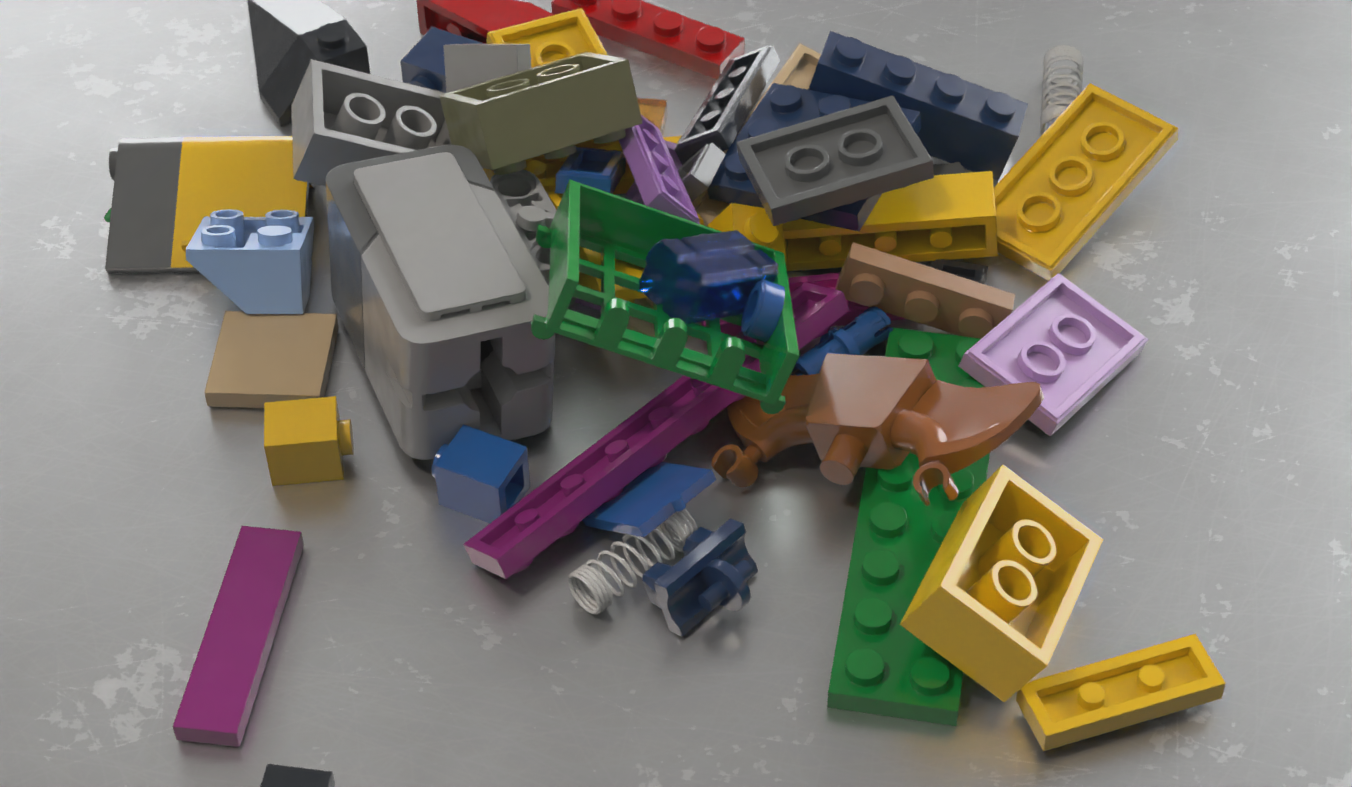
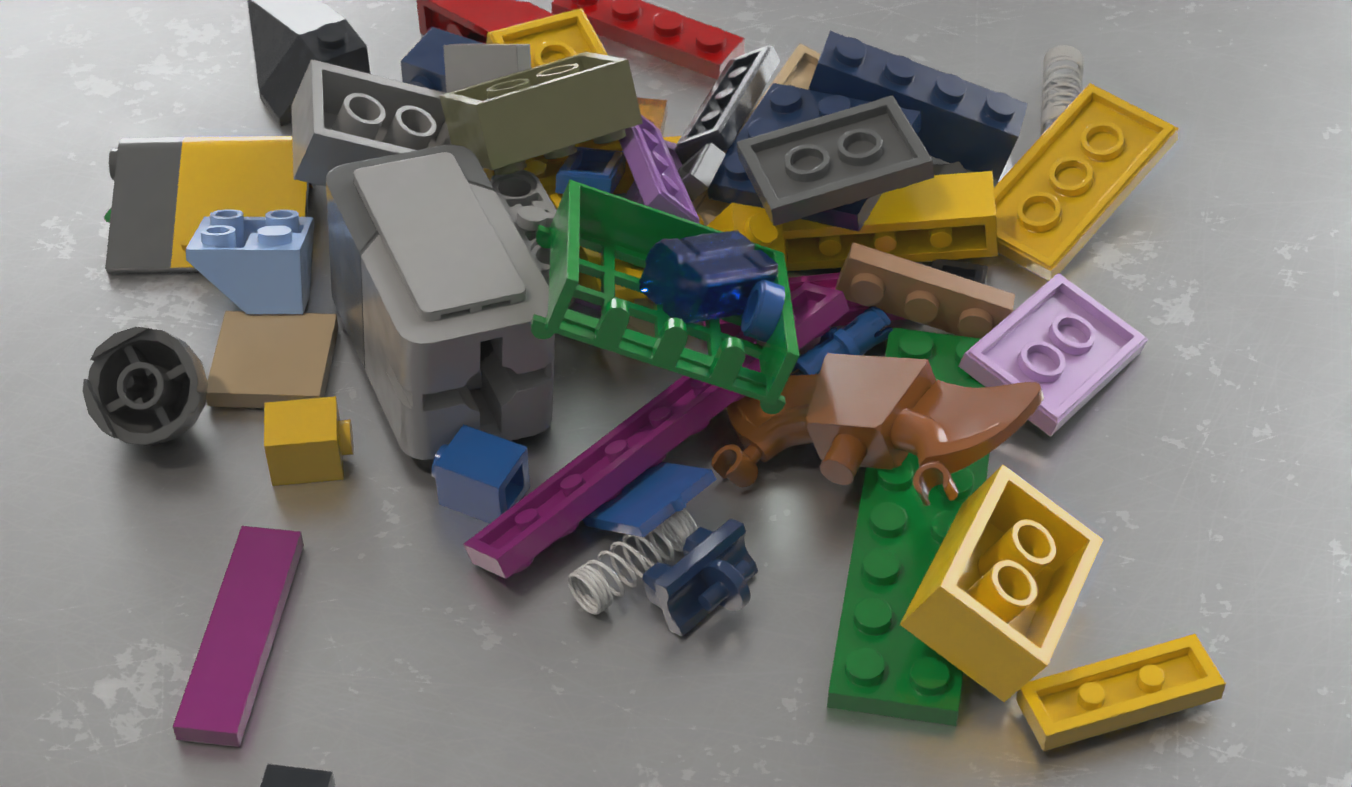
(145, 386): none -> dark grey cylinder

